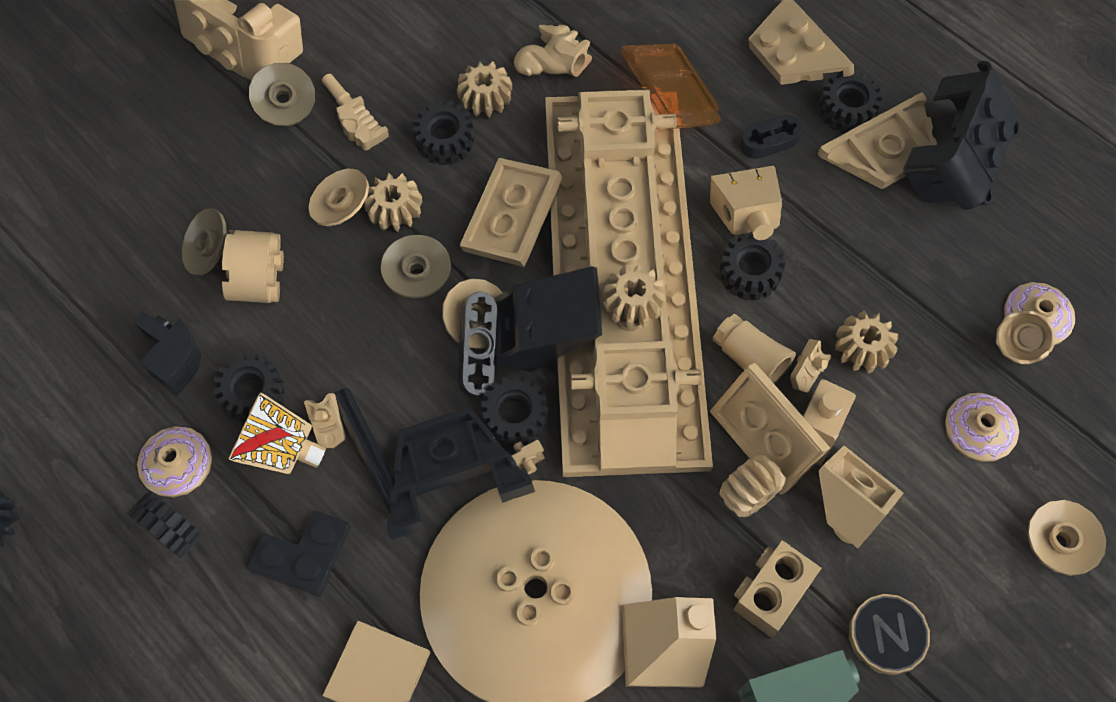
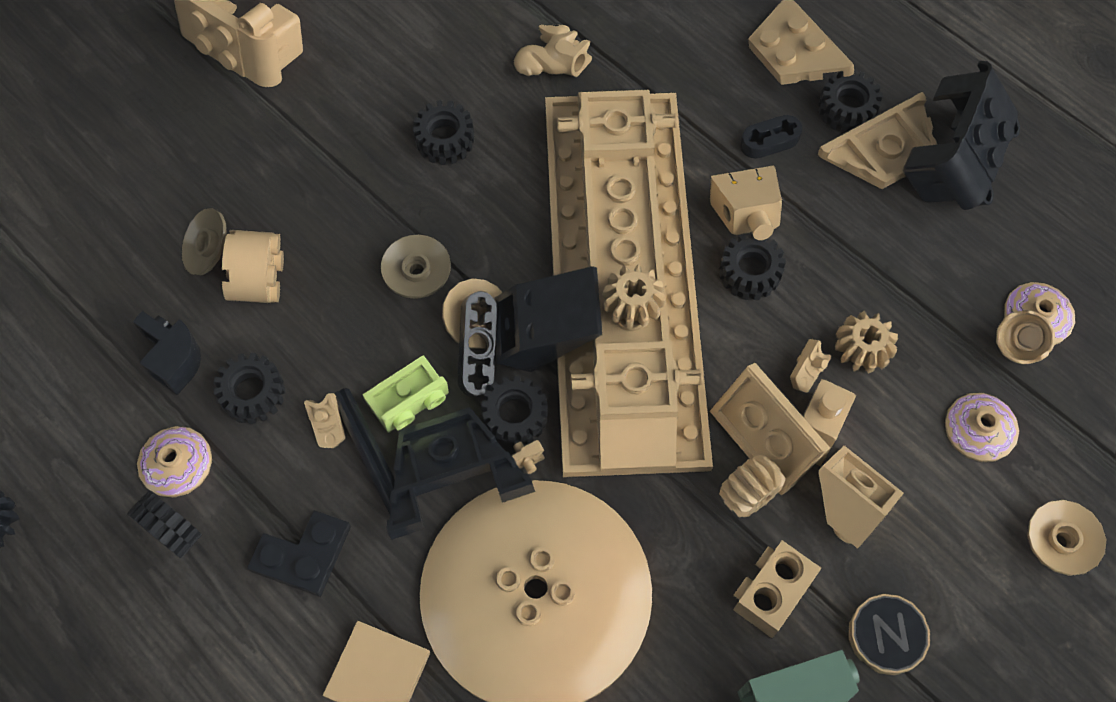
(275, 438): torso -> none
(278, 80): dark tan dish -> none
(338, 197): tan dish -> none
(354, 117): tan piece -> none
(393, 202): tan gear -> none
(406, 394): none -> yellowish green bracket
(484, 89): tan gear -> none
(511, 212): tan plate -> none
(668, 642): tan slope -> none
(672, 83): clear orange piece -> none
(749, 345): tan plant -> none

